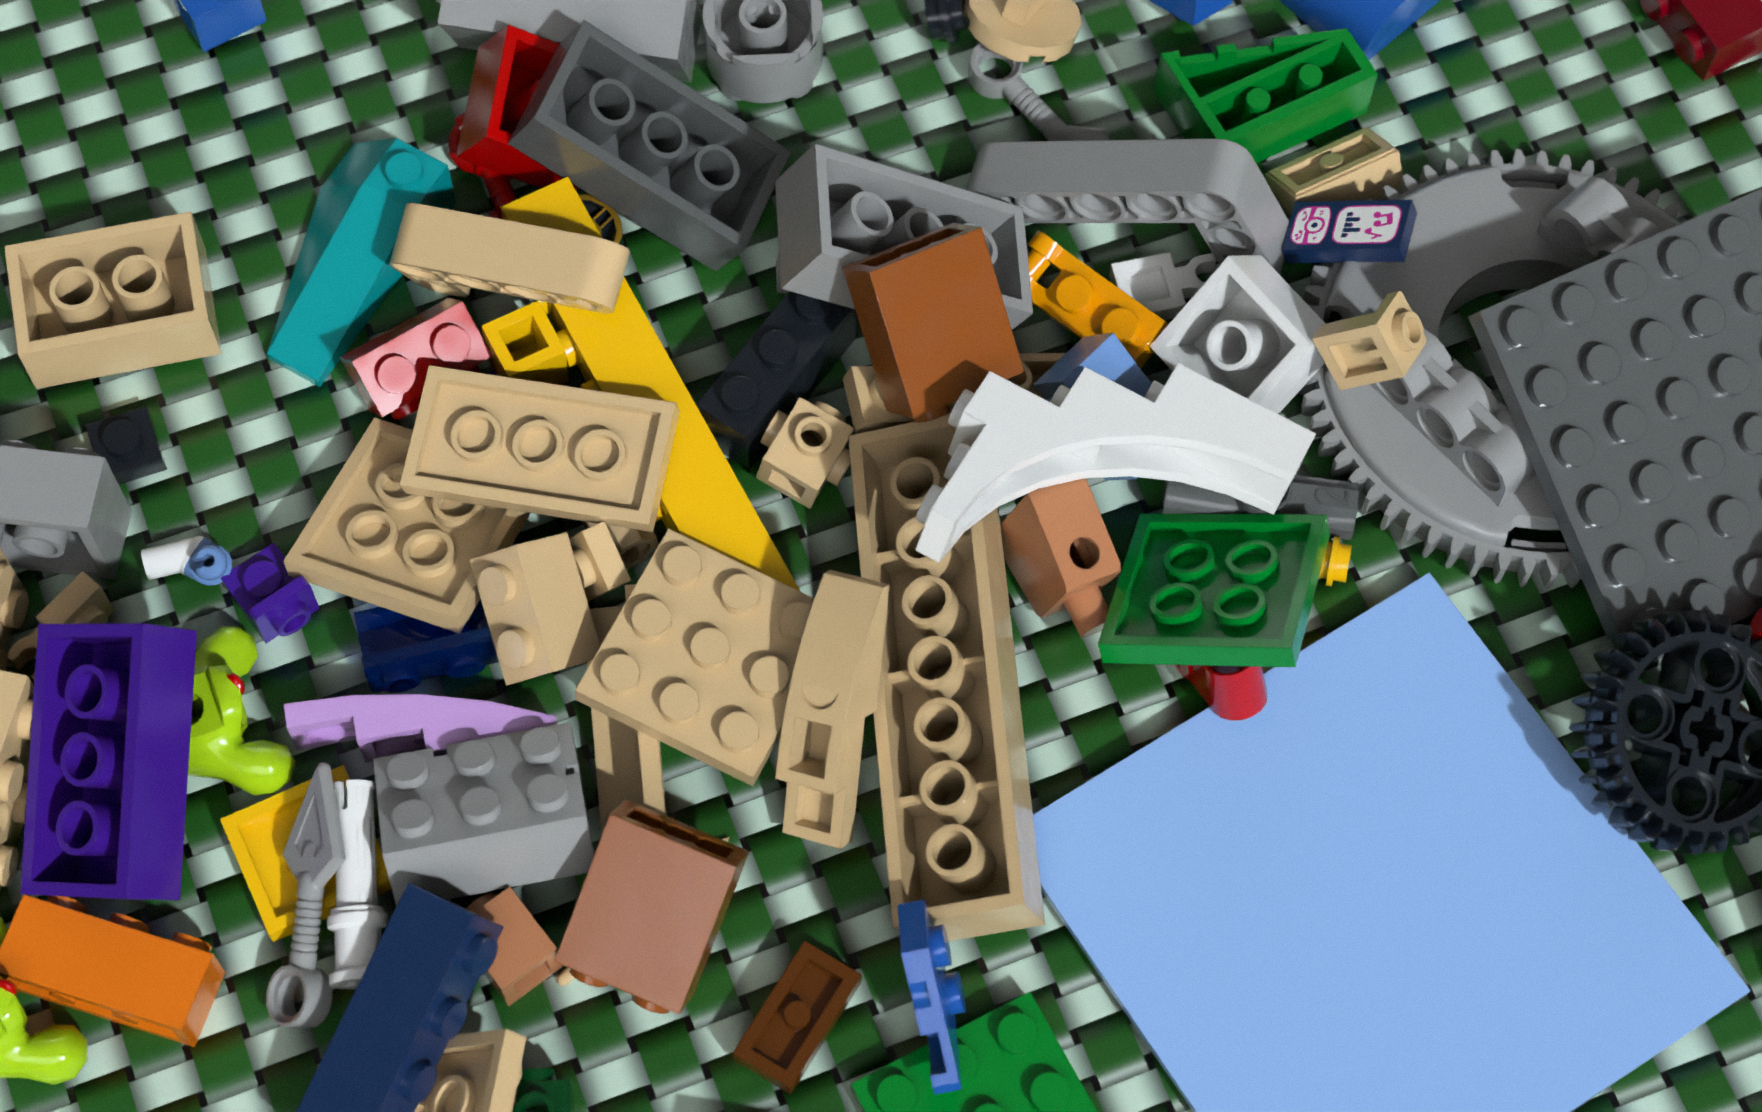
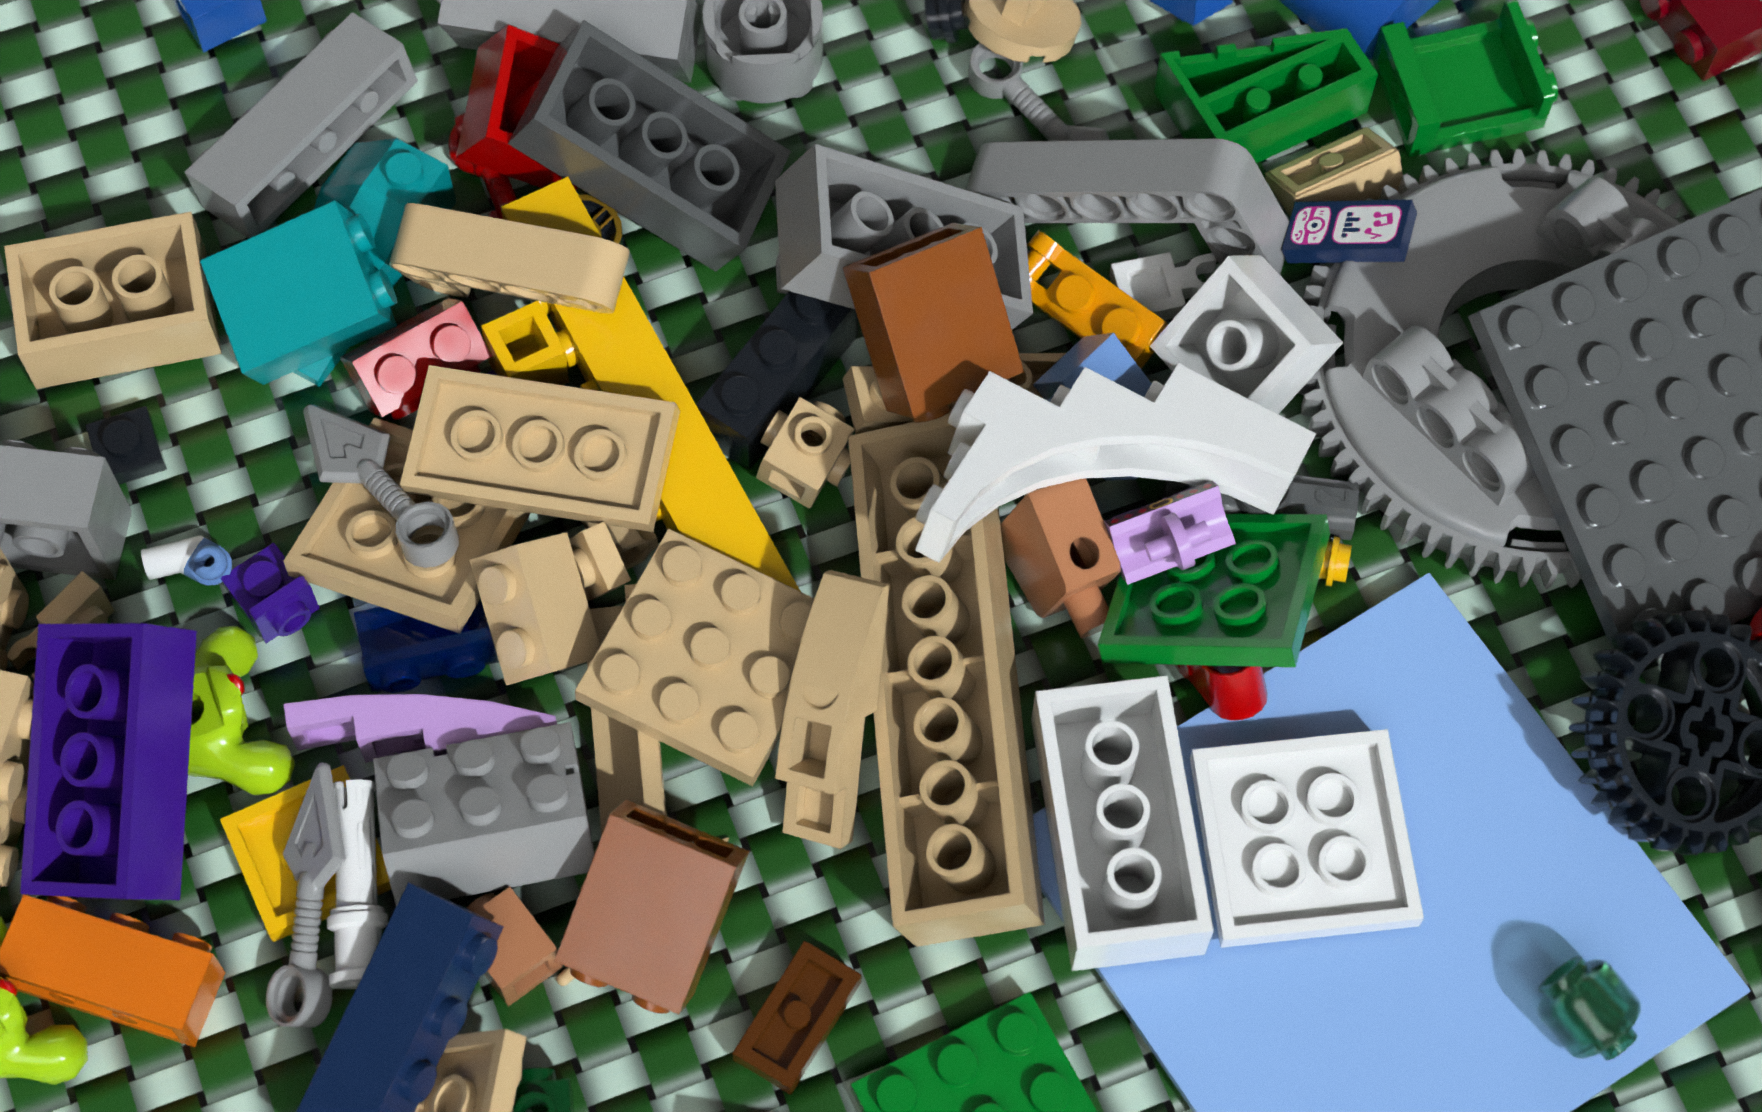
(300, 292): none -> teal brick
(302, 126): none -> light grey brick
(356, 454): none -> light grey piece
(933, 991): blue wing -> none
(1120, 823): none -> white brick
(1170, 532): none -> lavender hips
(1305, 838): none -> white plate
(1372, 345): tan bracket -> none
(1465, 82): none -> green panel
(1589, 1008): none -> clear green head

